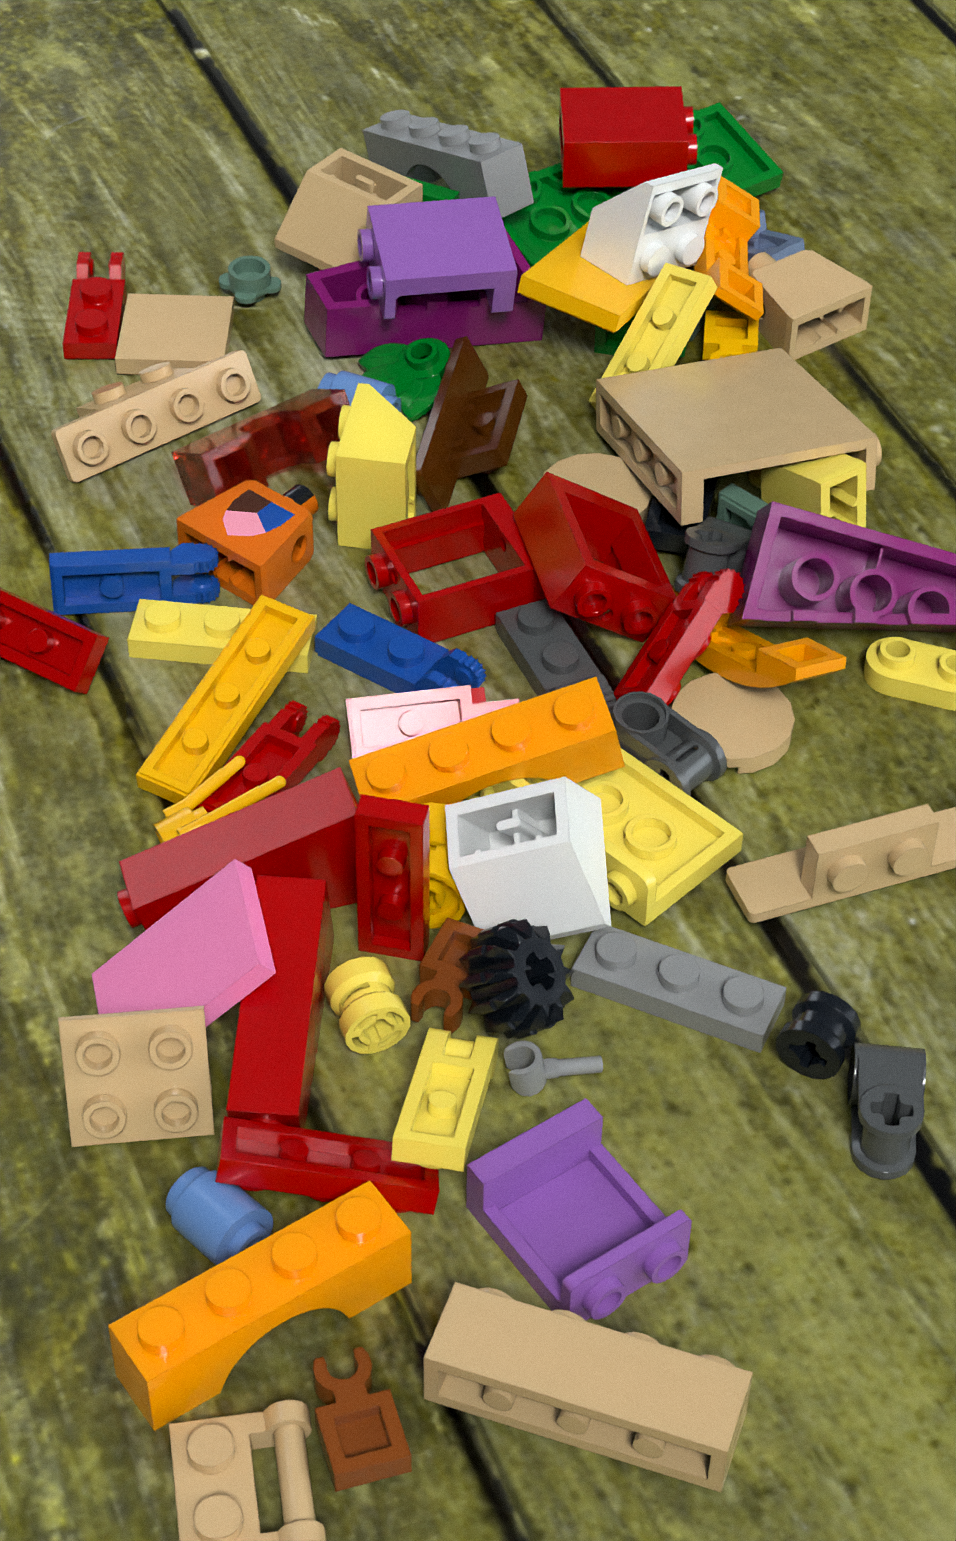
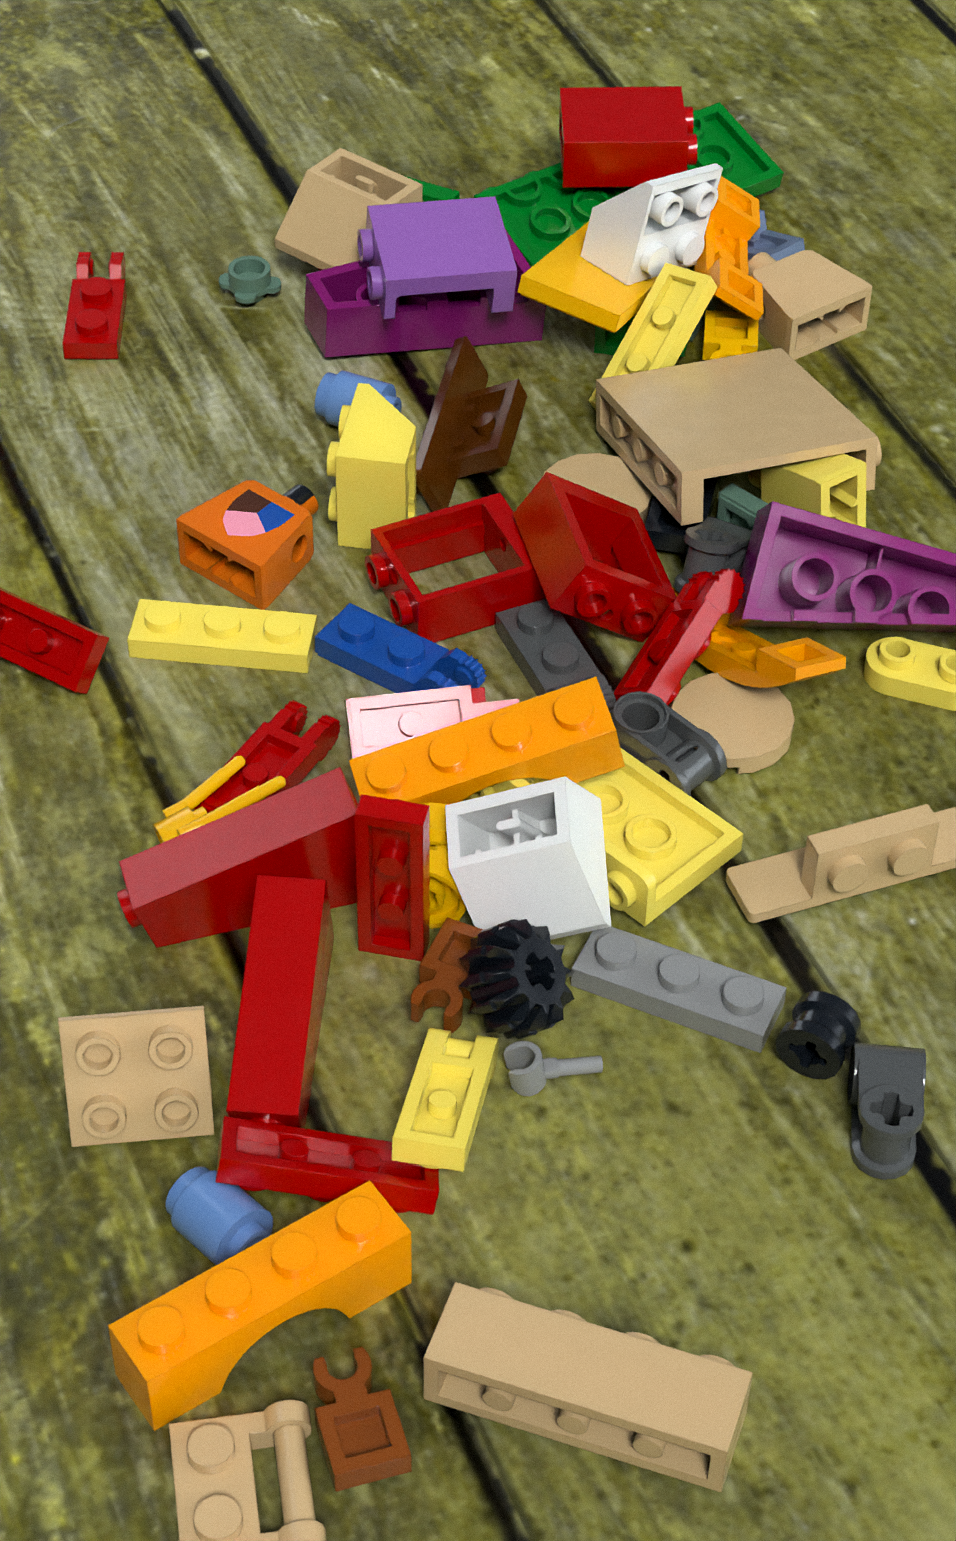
(118, 578): blue hinge -> none
(152, 412): tan bracket -> none
(173, 330): tan tile -> none
(197, 954): bright pink tile -> none
(226, 700): yellow tile -> none
(261, 444): clear red arch -> none
(368, 1009): light yellow wheel -> none
(412, 369): green plate -> none
(464, 158): light grey arch -> none
(574, 1216): medium lavender panel -> none

